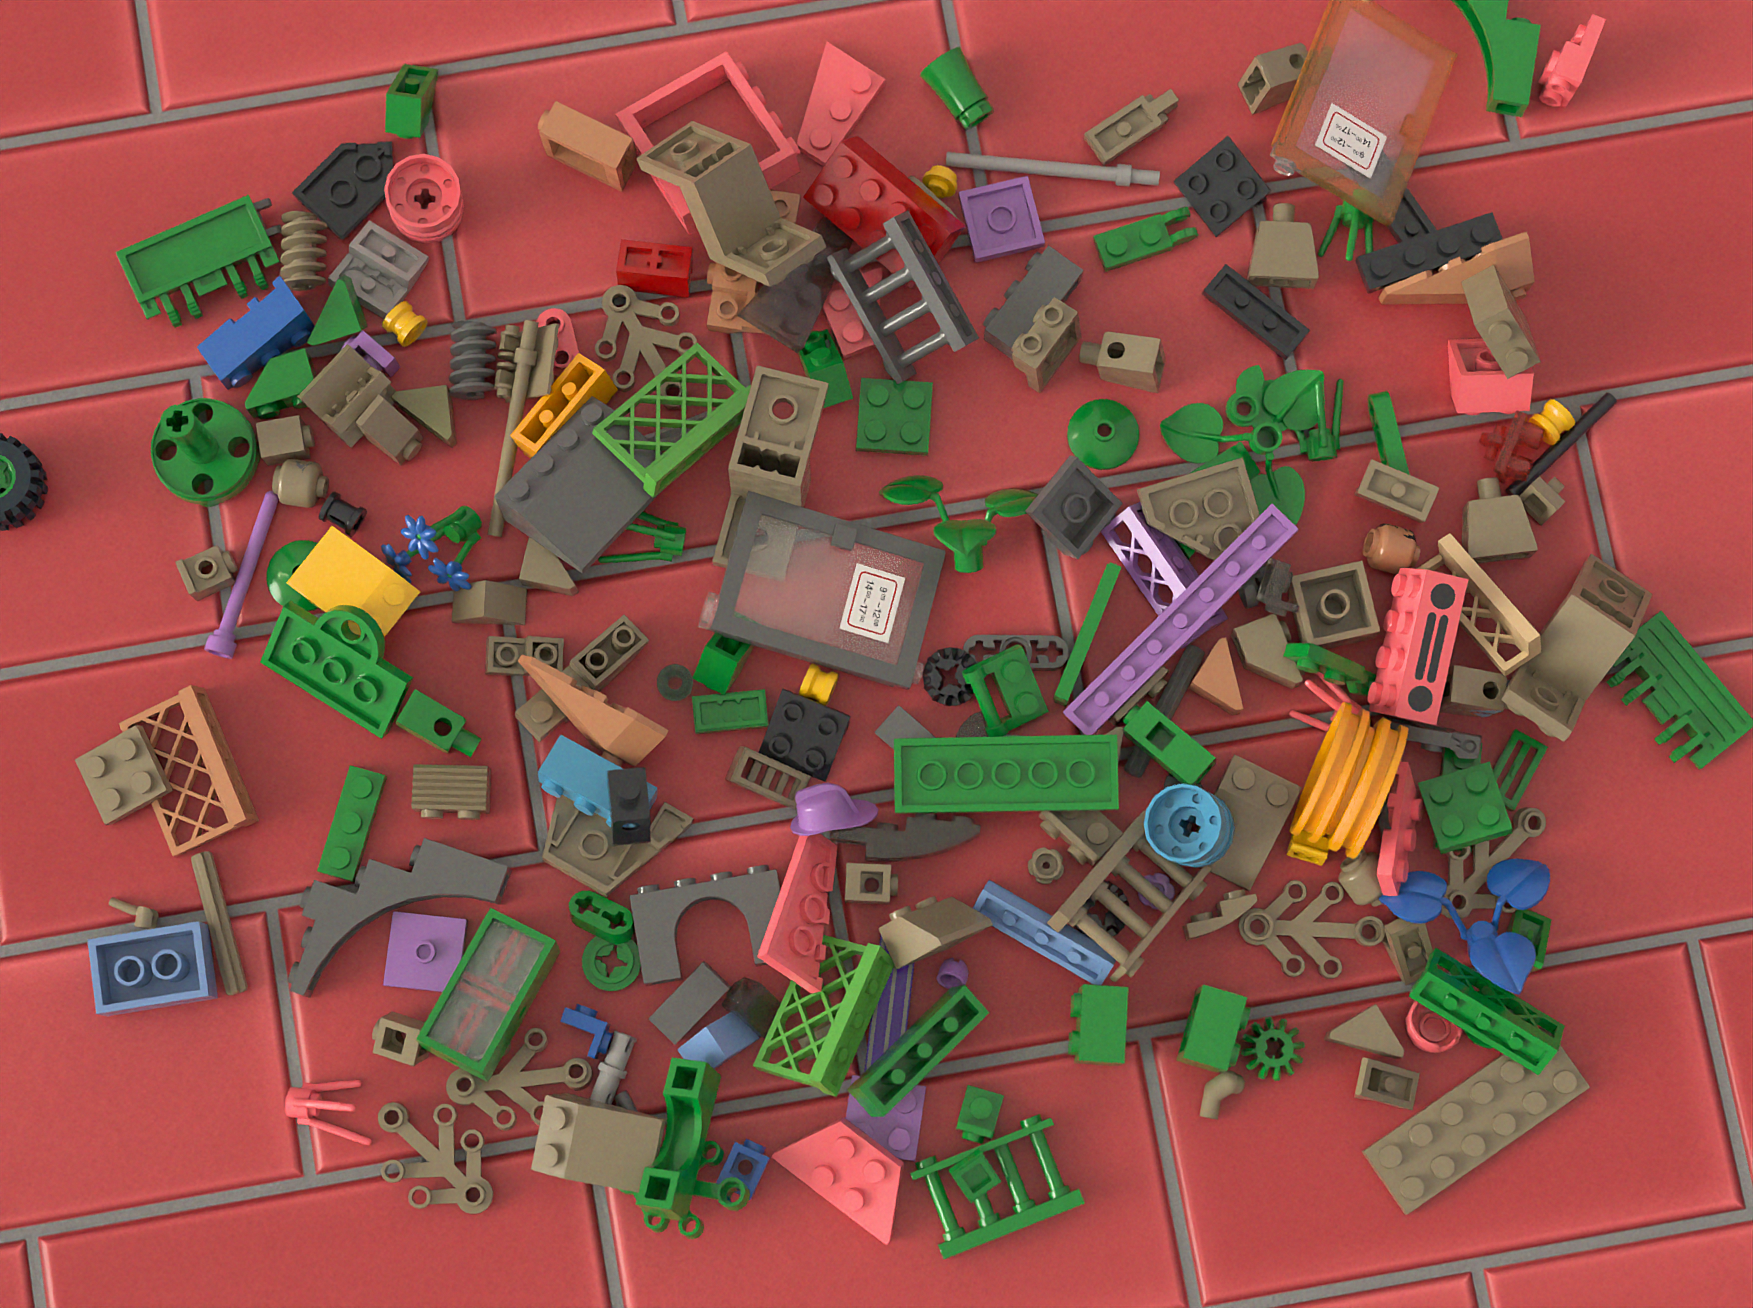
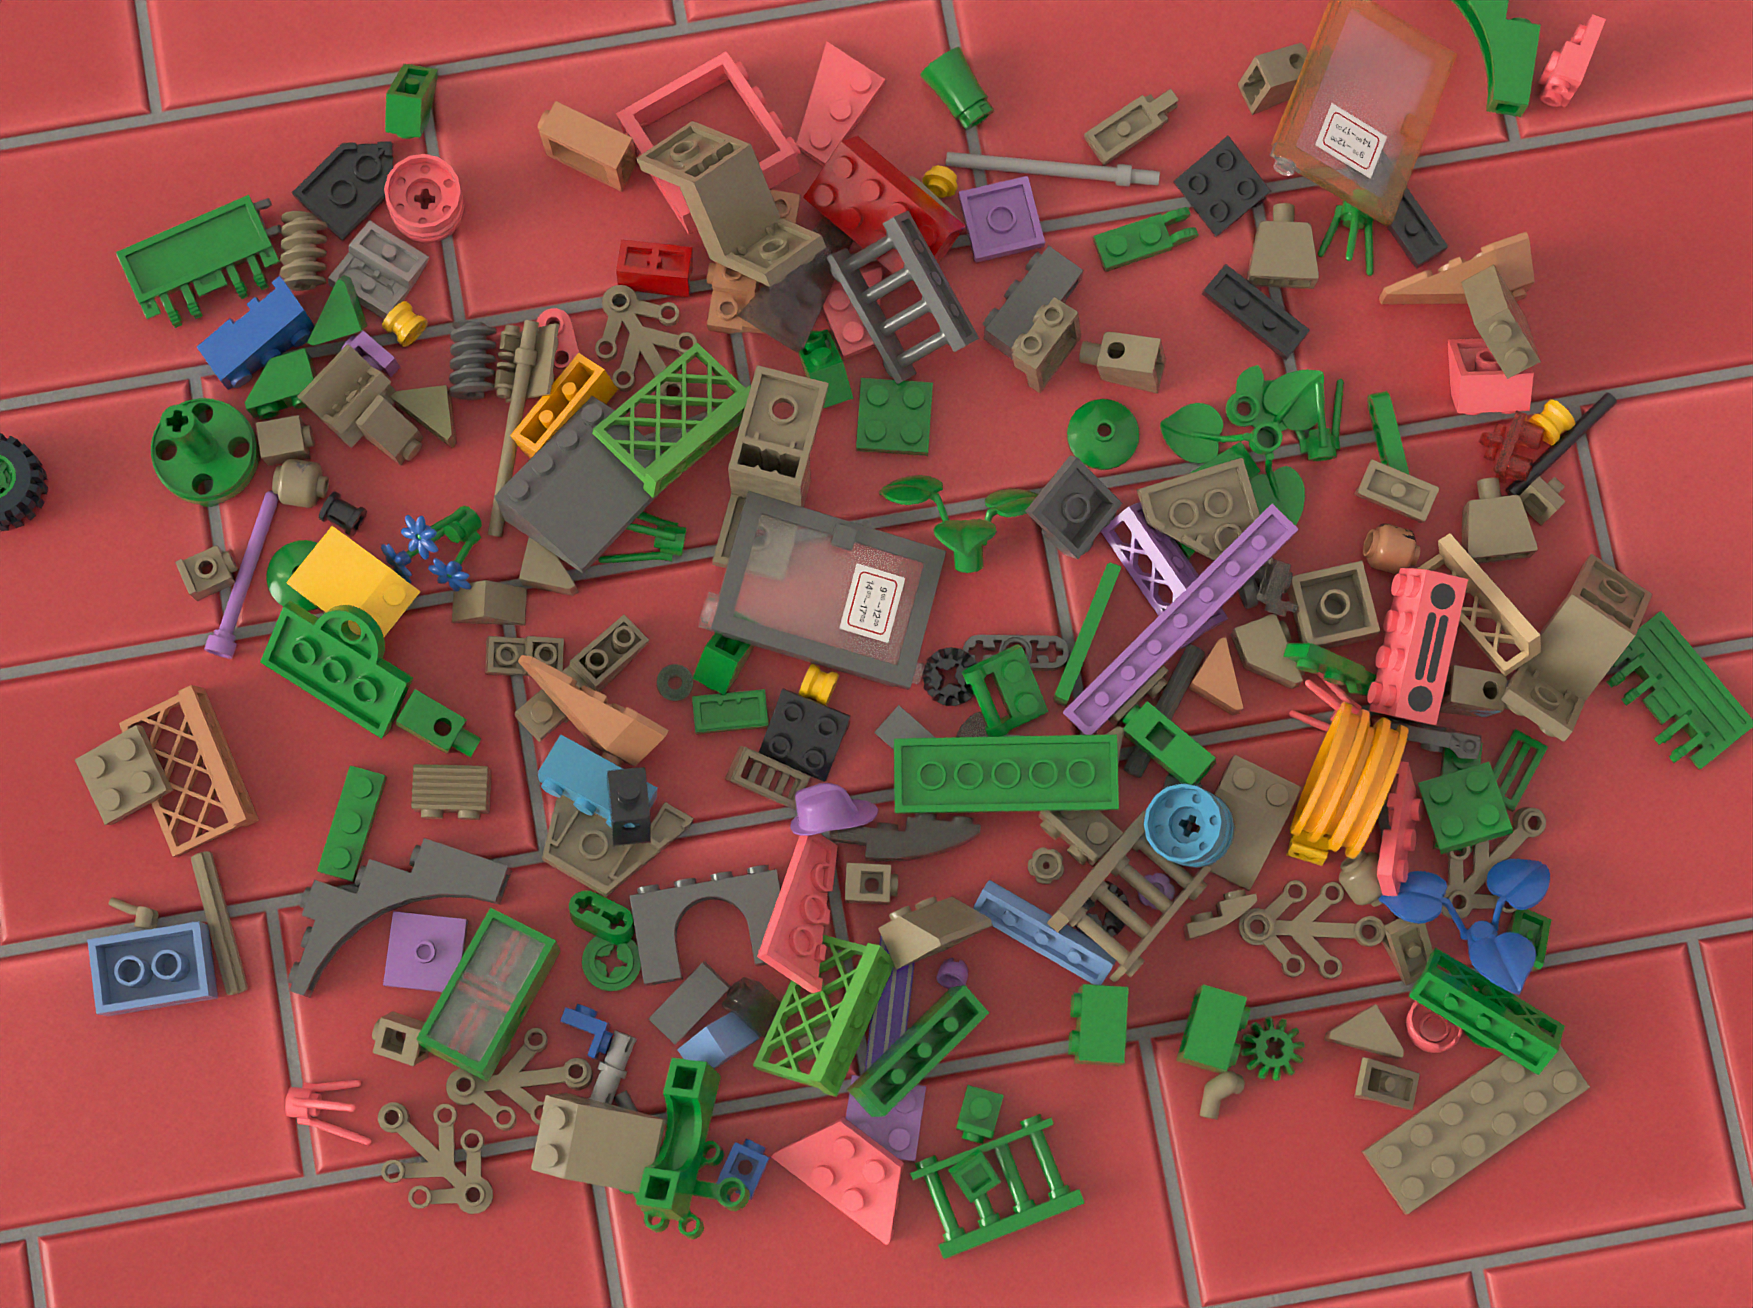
(1427, 252): black plate -> none

